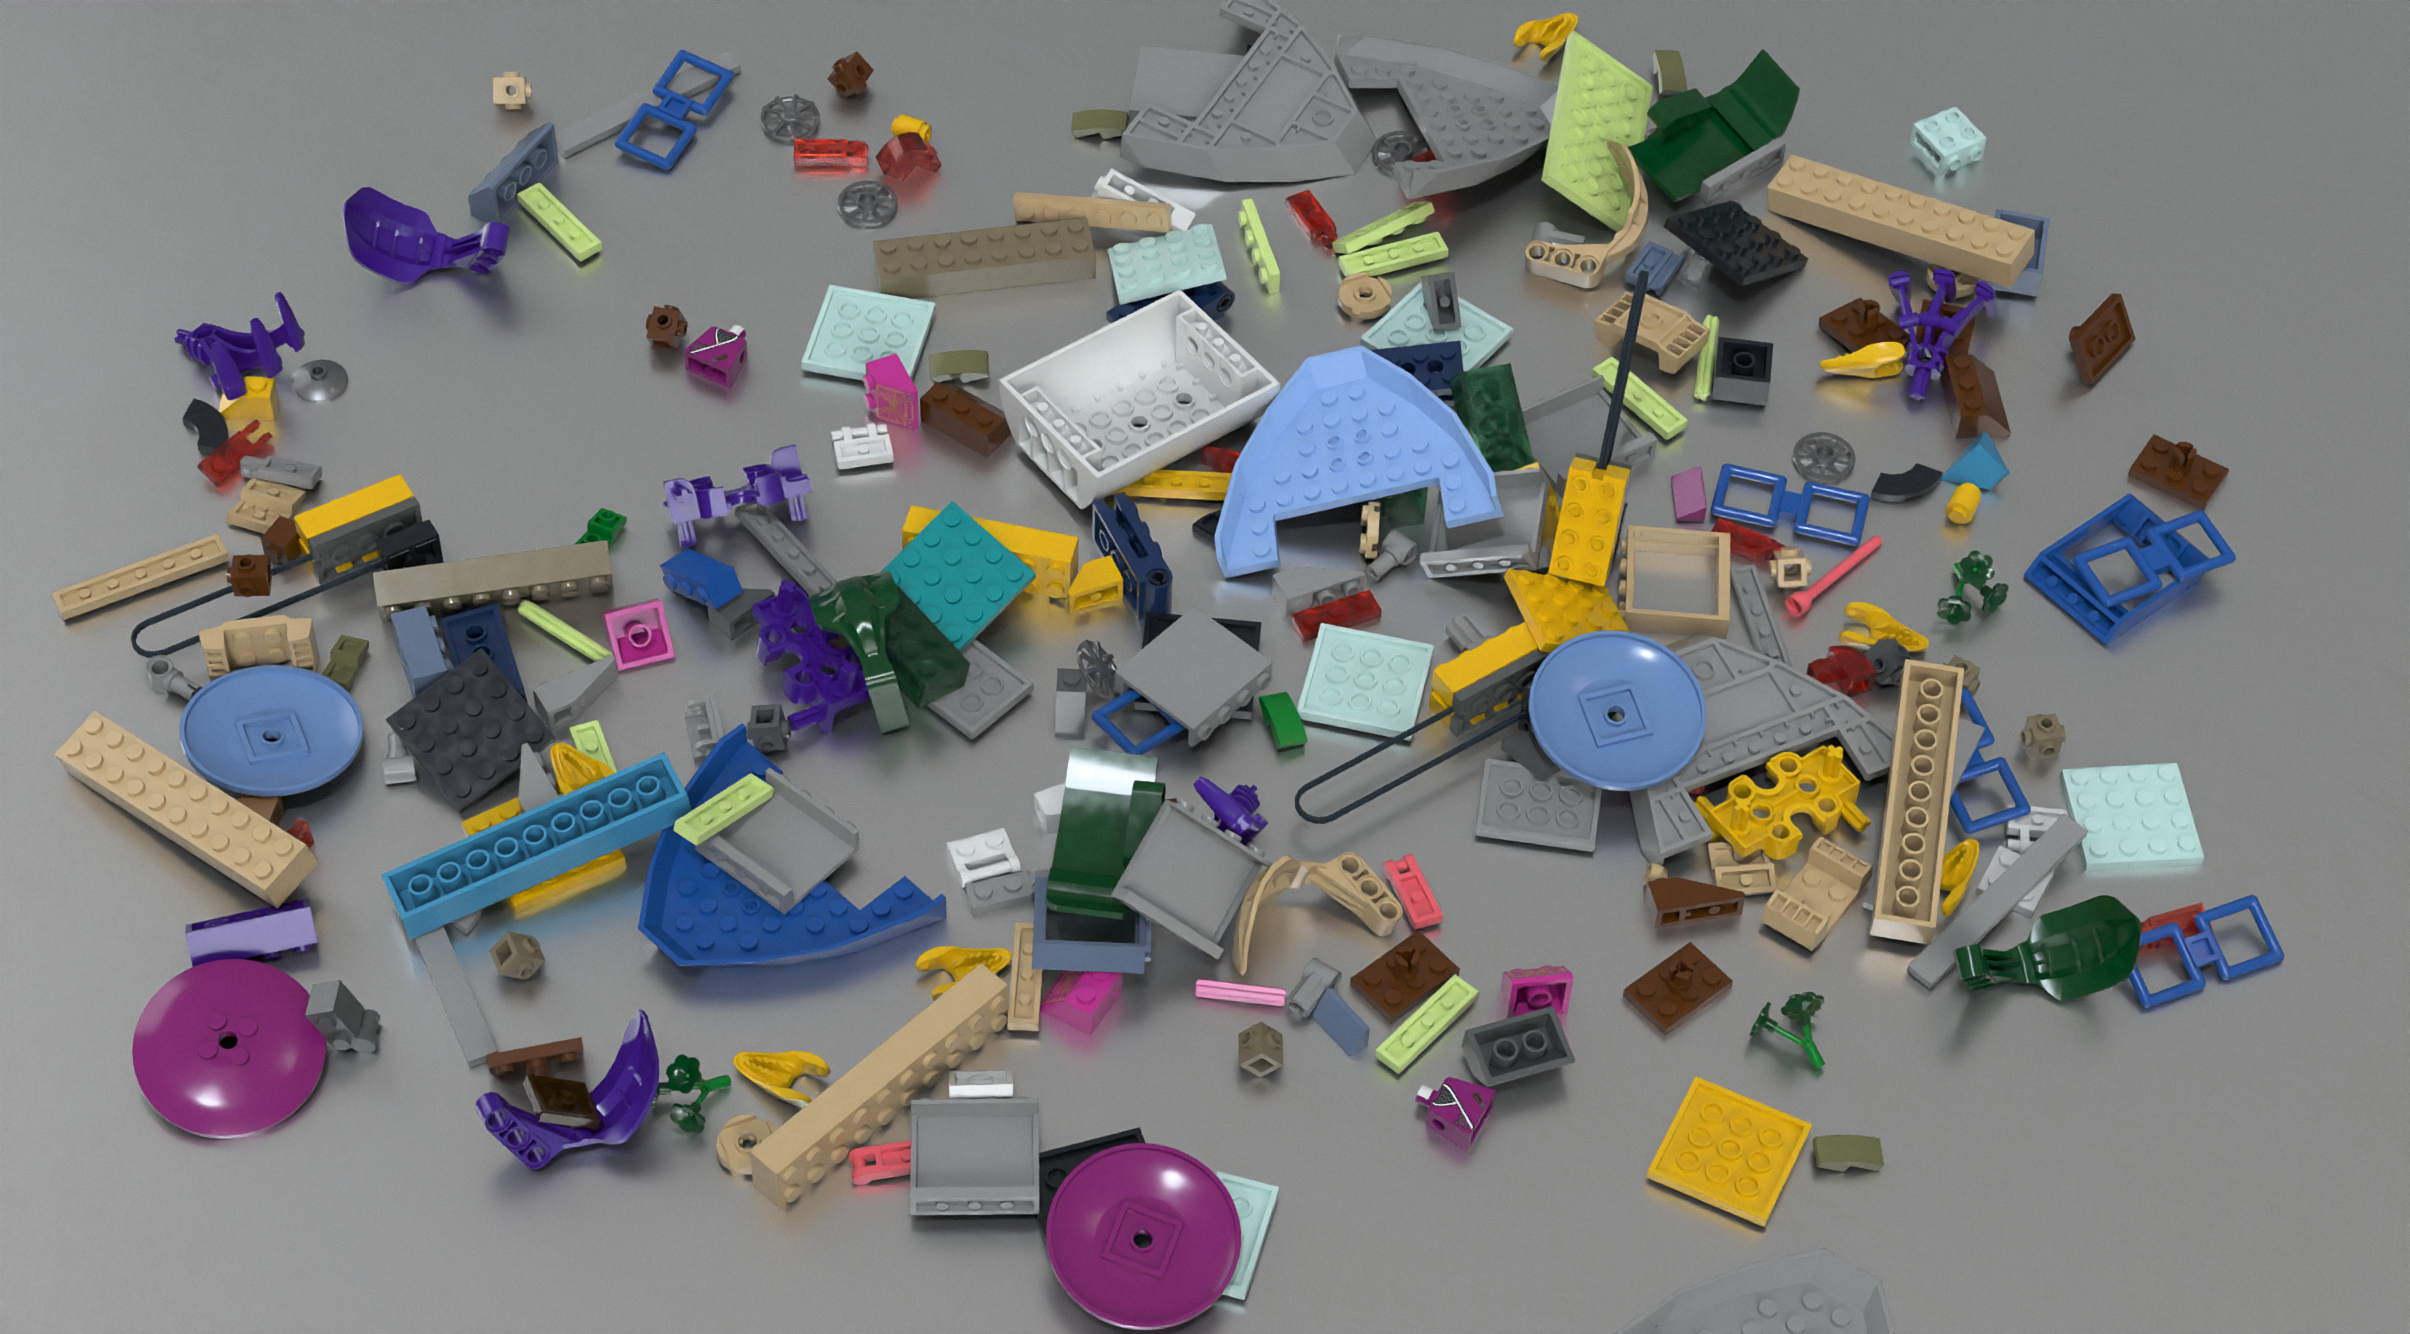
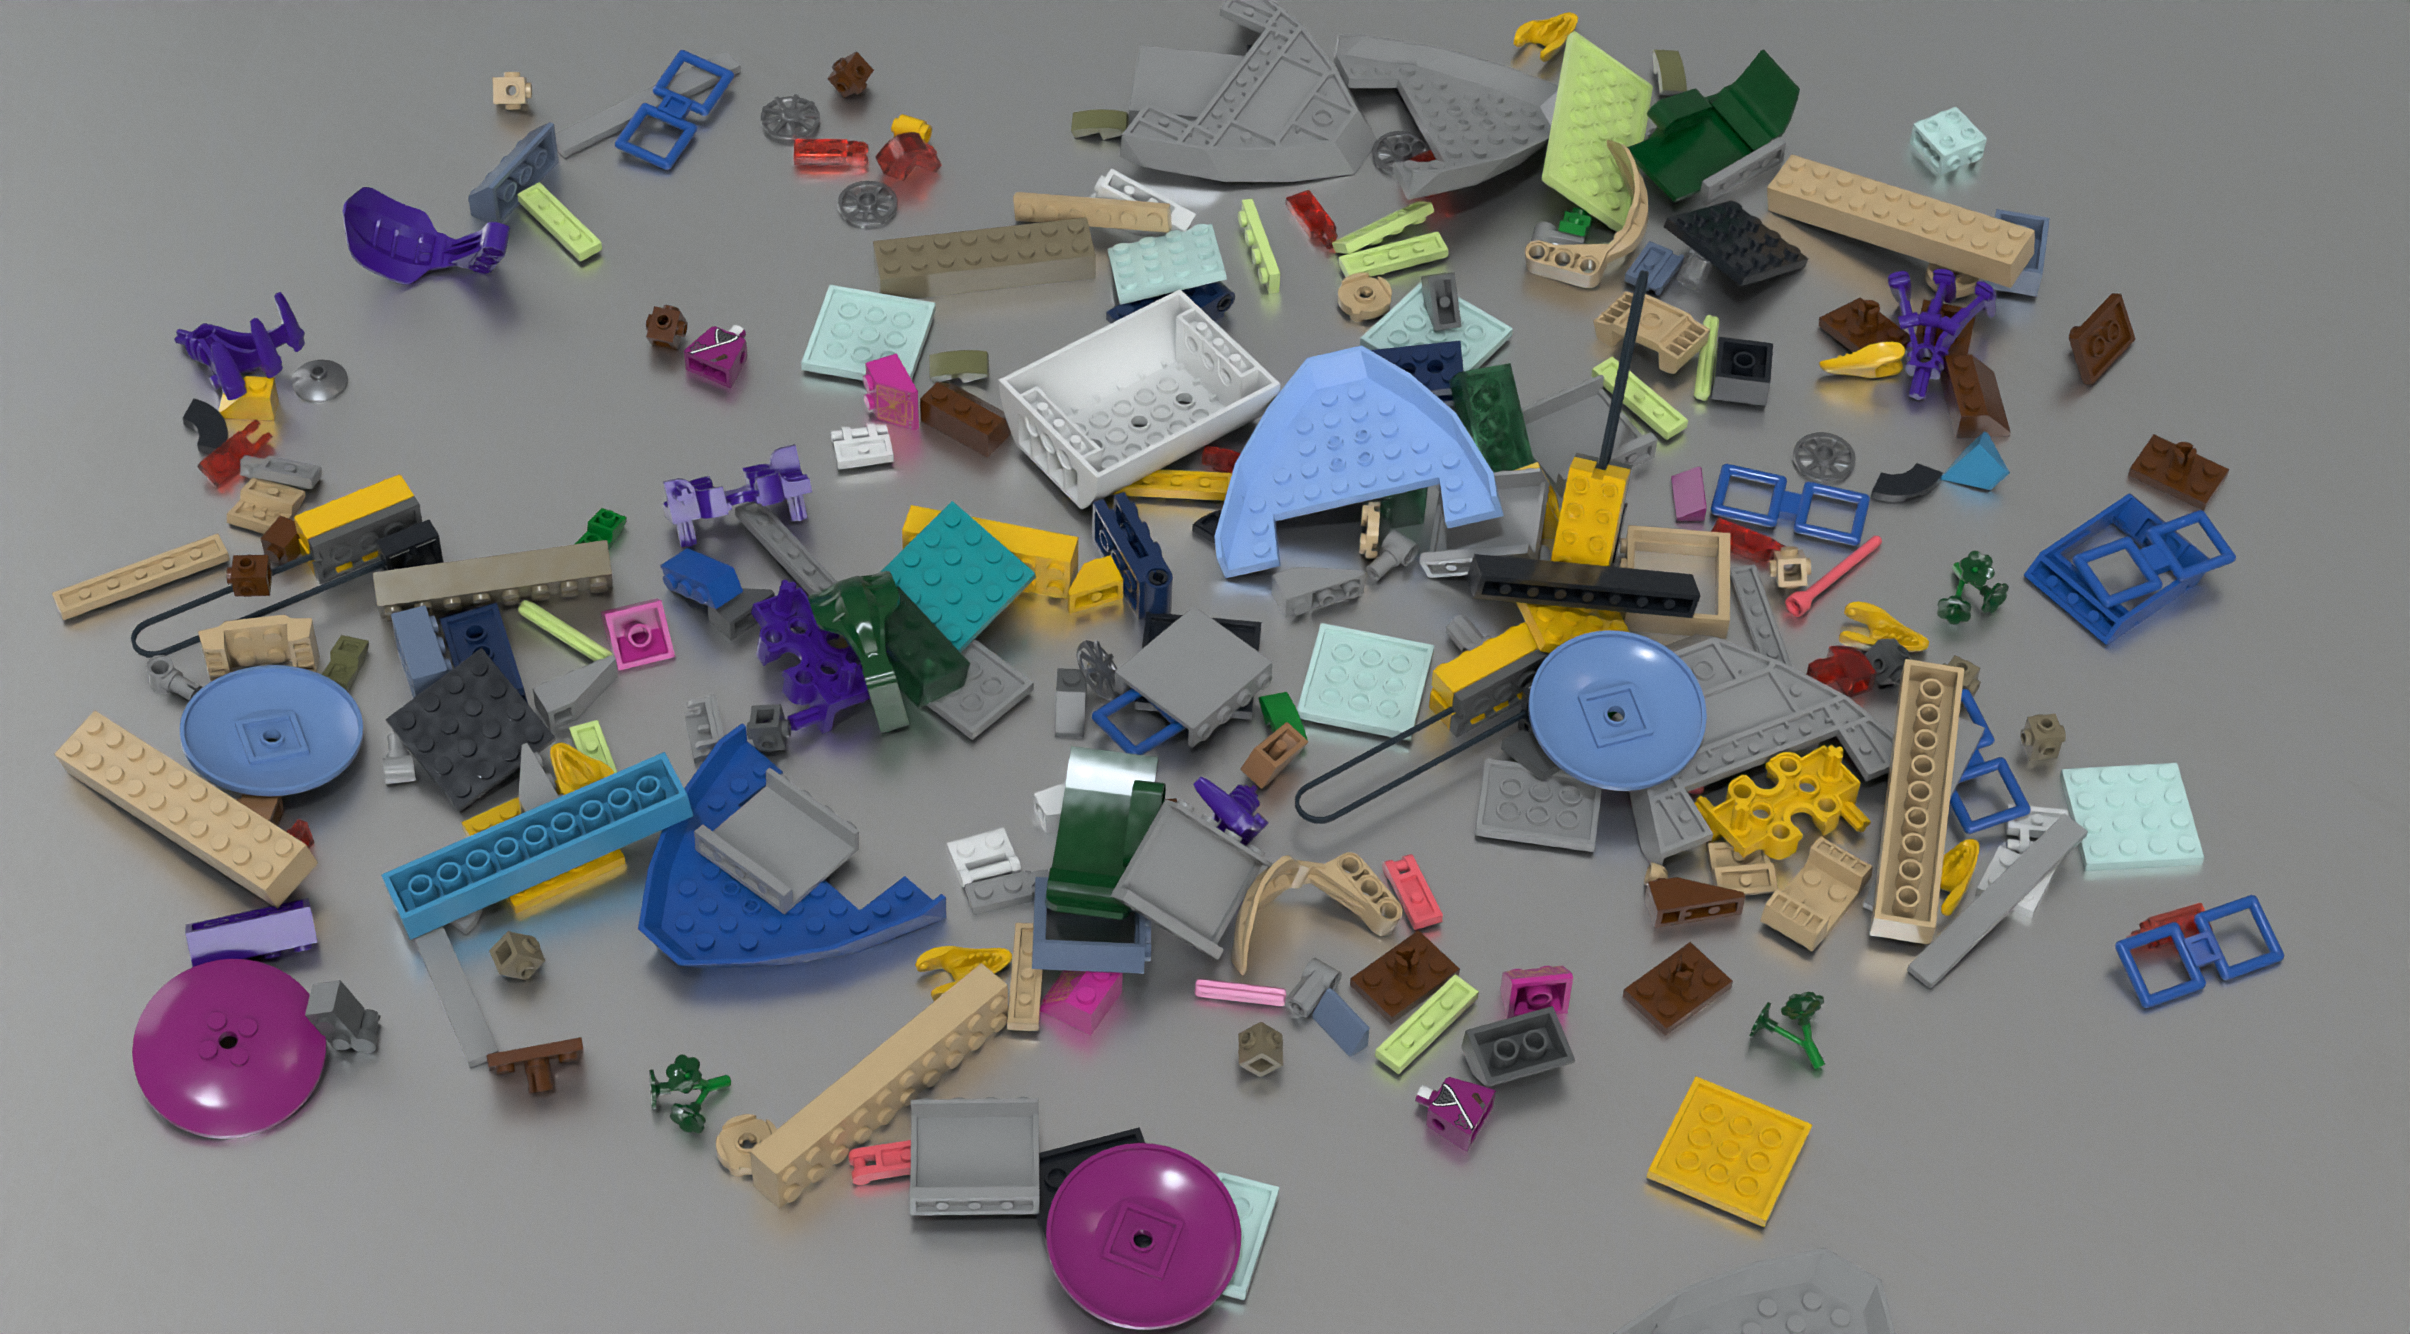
(561, 1101): dark brown tile -> none
(619, 1098): dark purple piece -> none
(723, 809): yellowish green plate -> none
(778, 1070): yellow animal -> none
(981, 1084): white plate -> none
(1273, 755): none -> medium nougat slope
(1341, 612): clear red plate -> none
(1576, 222): none -> green slope
(1583, 586): none -> black brick
(1843, 1151): olive slope -> none
(1963, 503): yellow brick -> none
(2066, 953): dark green piece -> none

